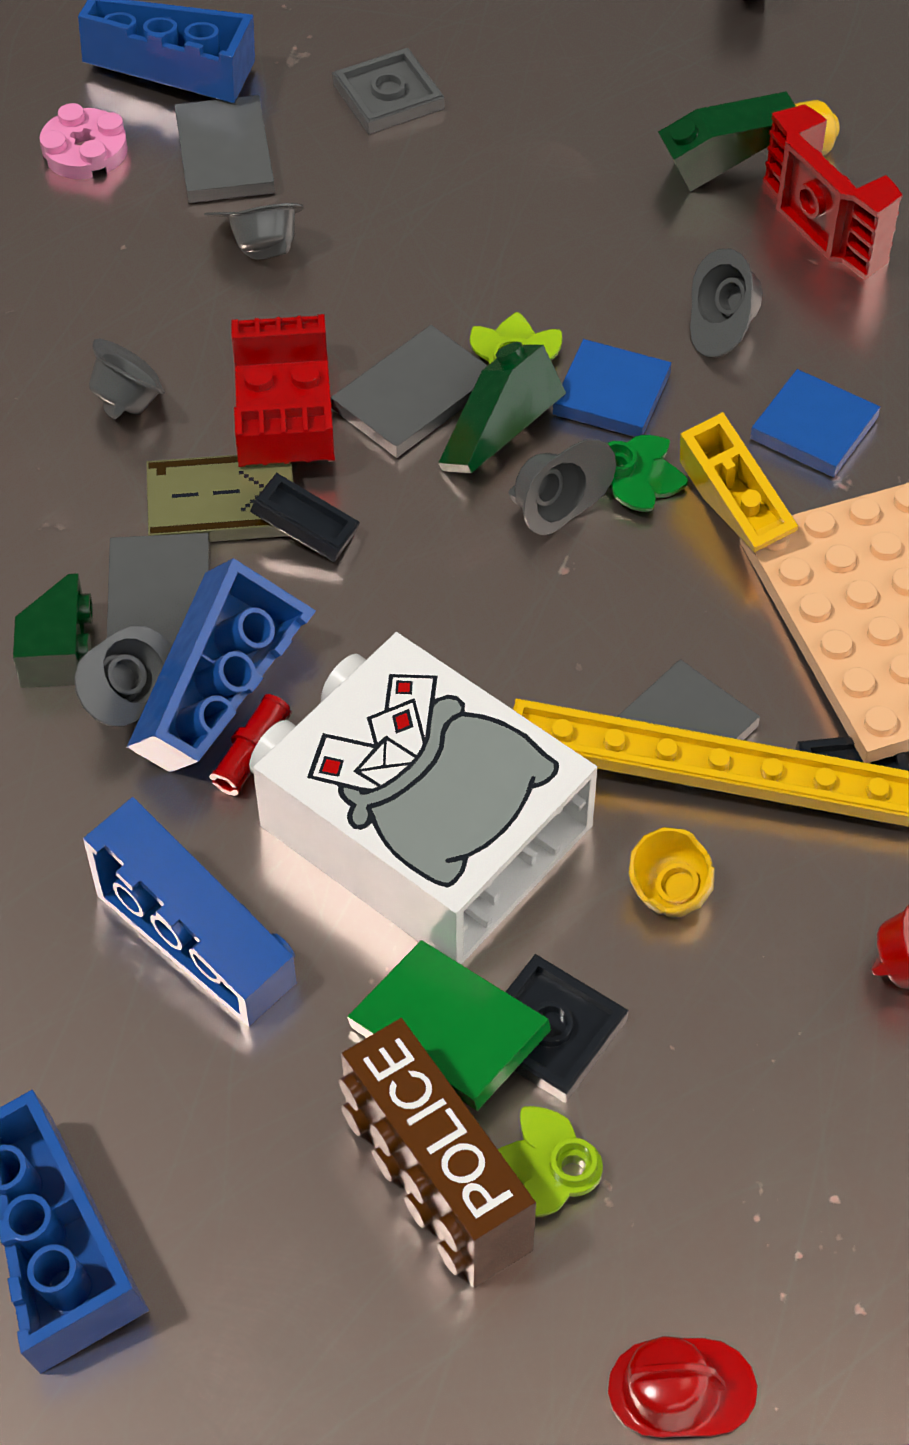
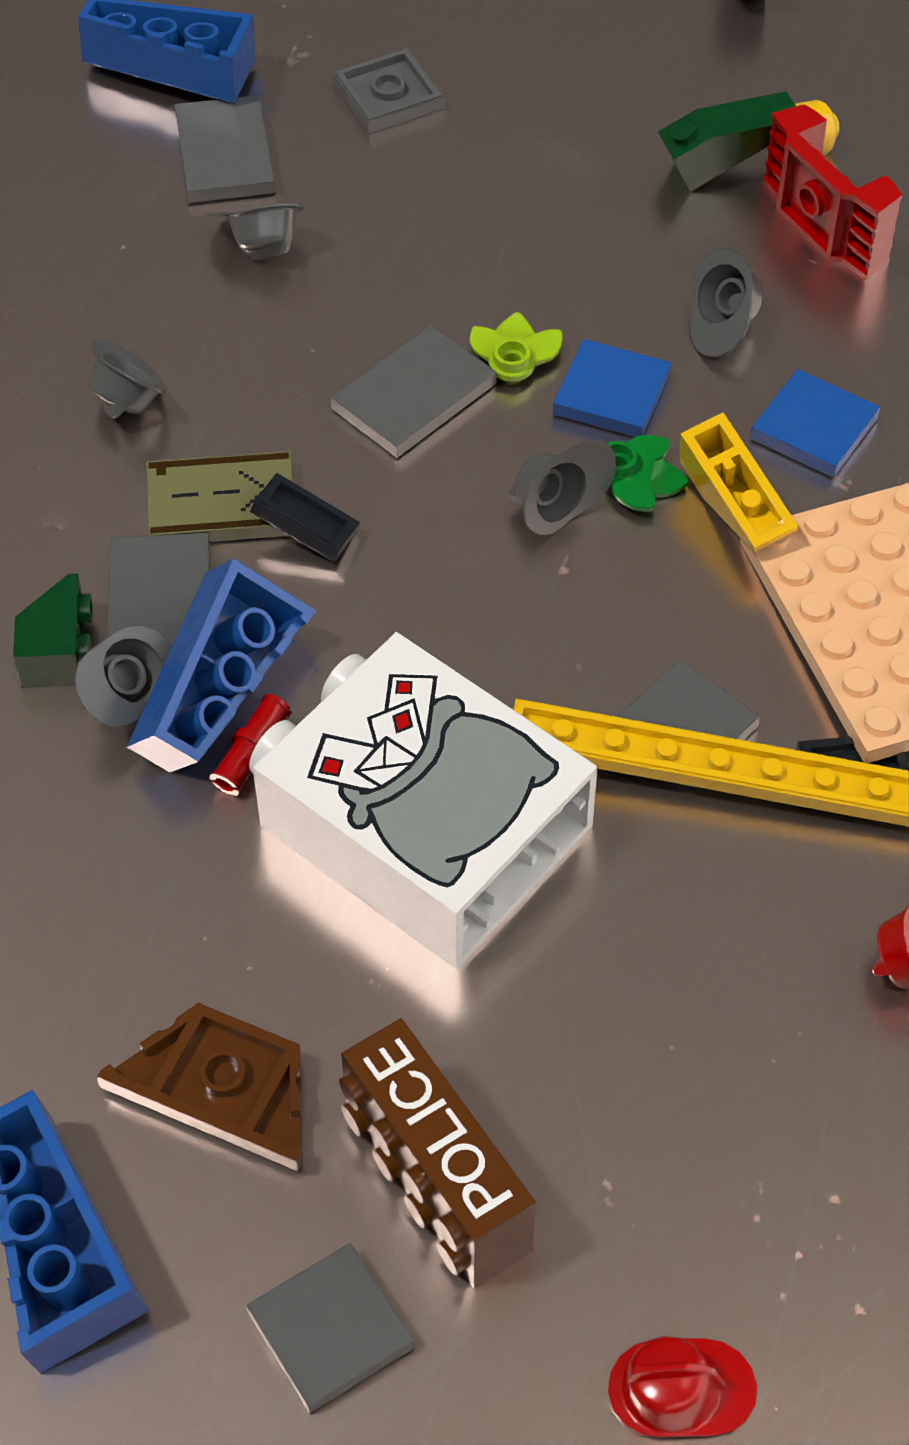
(103, 145): bright pink plate -> none
(188, 912): blue wedge -> none
(221, 1081): none -> reddish brown wing
(282, 390): red plate -> none
(330, 1327): none -> dark grey tile
(459, 1019): green tile -> none
(502, 404): dark green slope -> none
(542, 1154): lime plate -> none
(580, 1024): black tile -> none
(671, 872): yellow hair -> none

